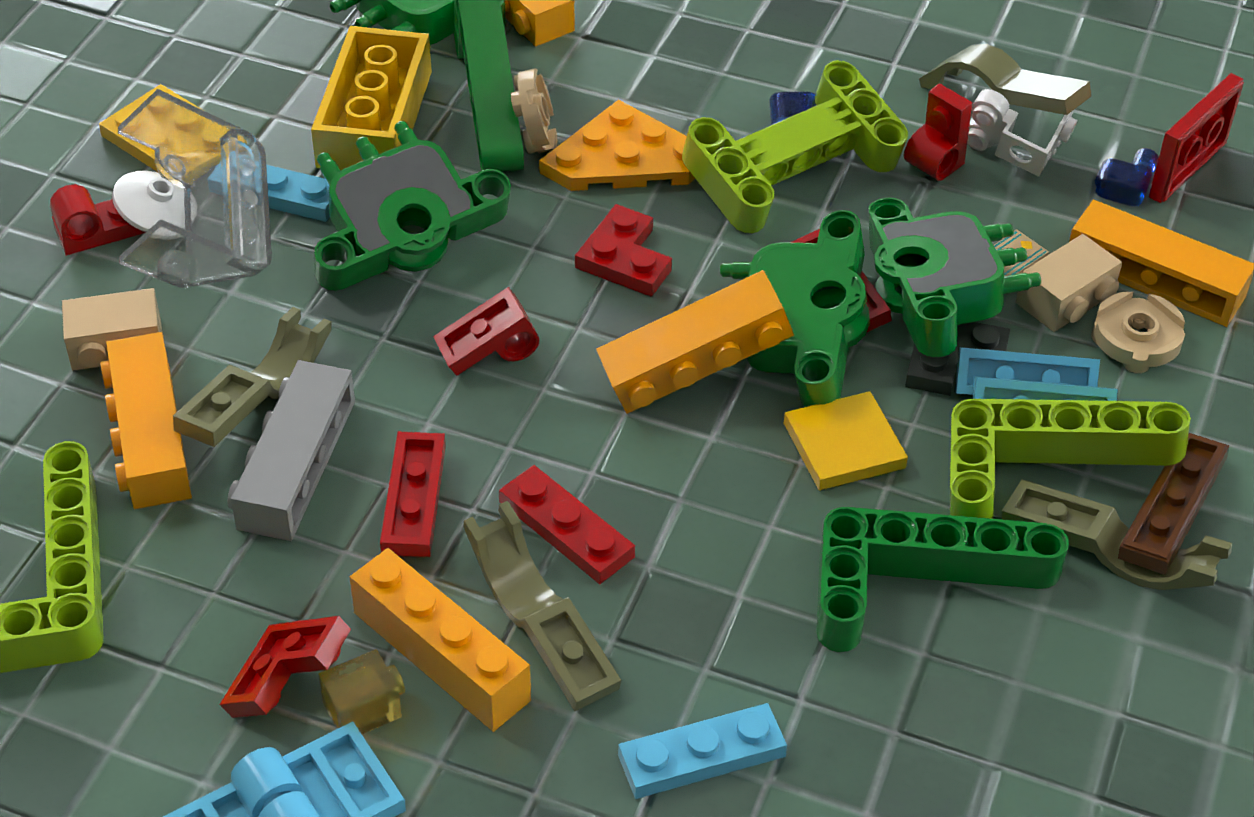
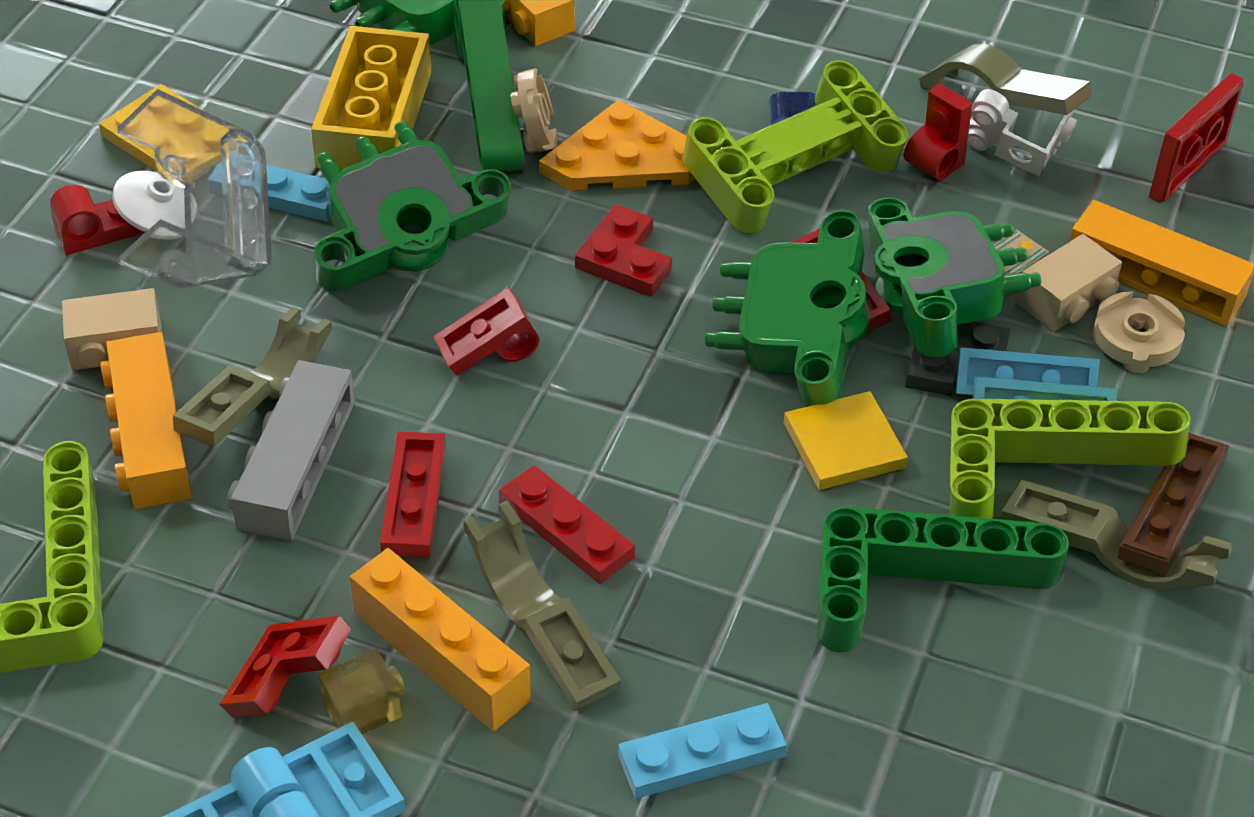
(695, 342): light orange brick -> none
(1127, 181): clear blue piece -> none

